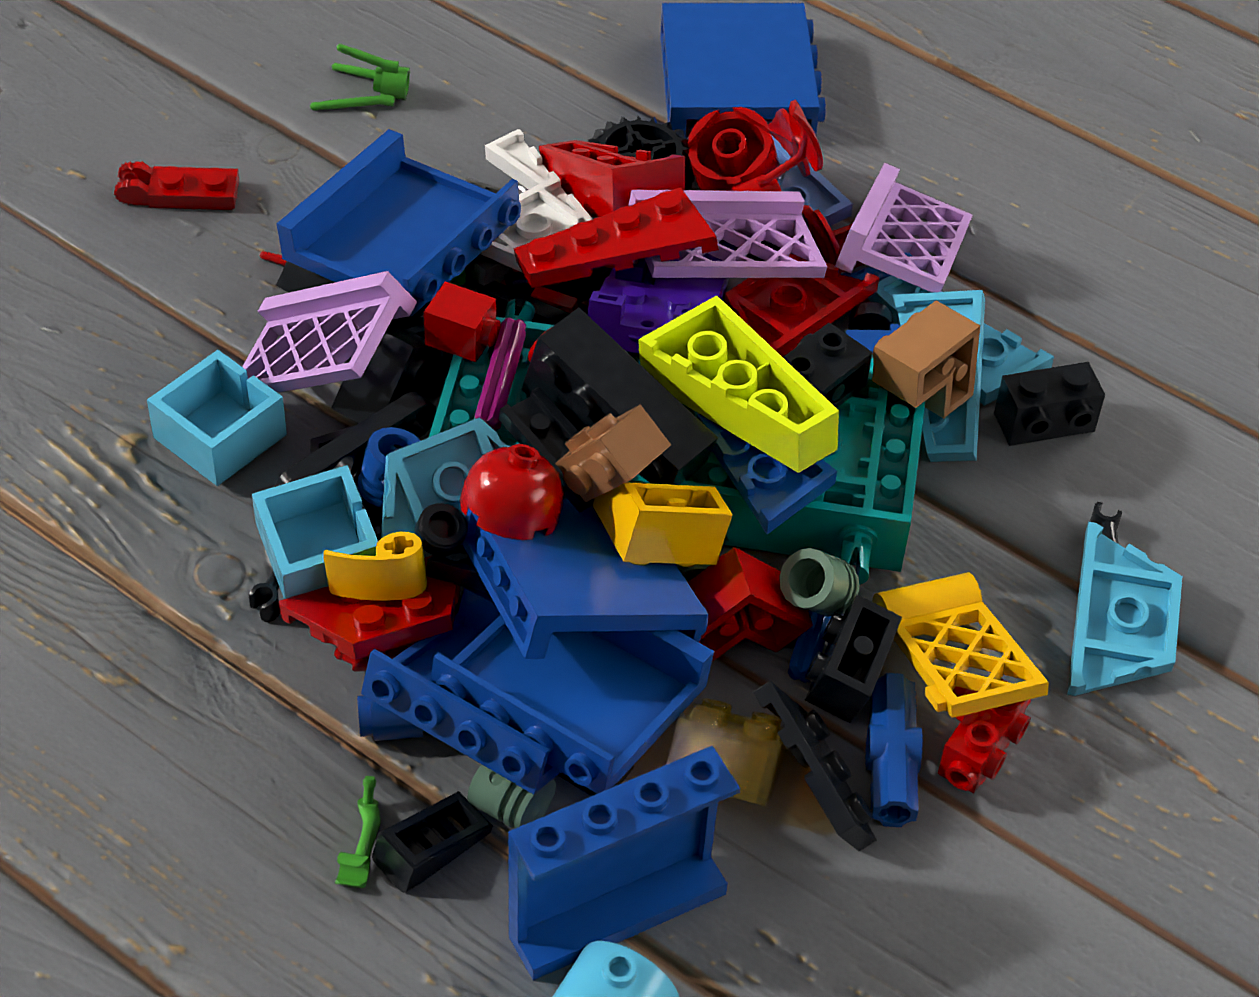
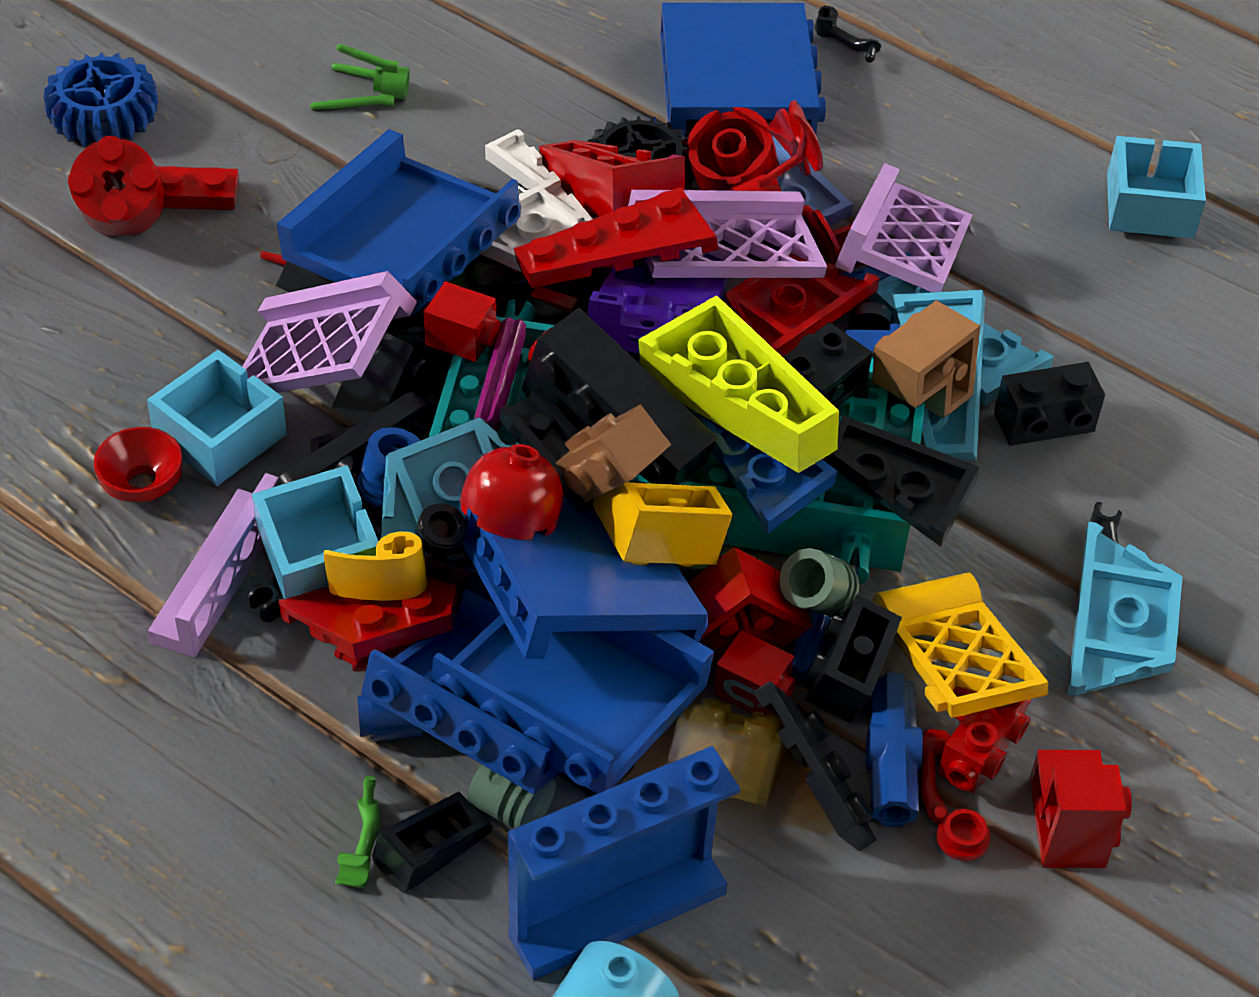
(100, 98): none -> blue gear
(113, 164): none -> red brick
(134, 453): none -> red piece
(211, 577): none -> lavender fence
(749, 666): none -> red brick
(827, 26): none -> black piece
(904, 476): none -> black wing
(933, 747): none -> red piece
(963, 835): none -> red plate
(1077, 807): none -> red brick
(1158, 204): none -> medium azure piece

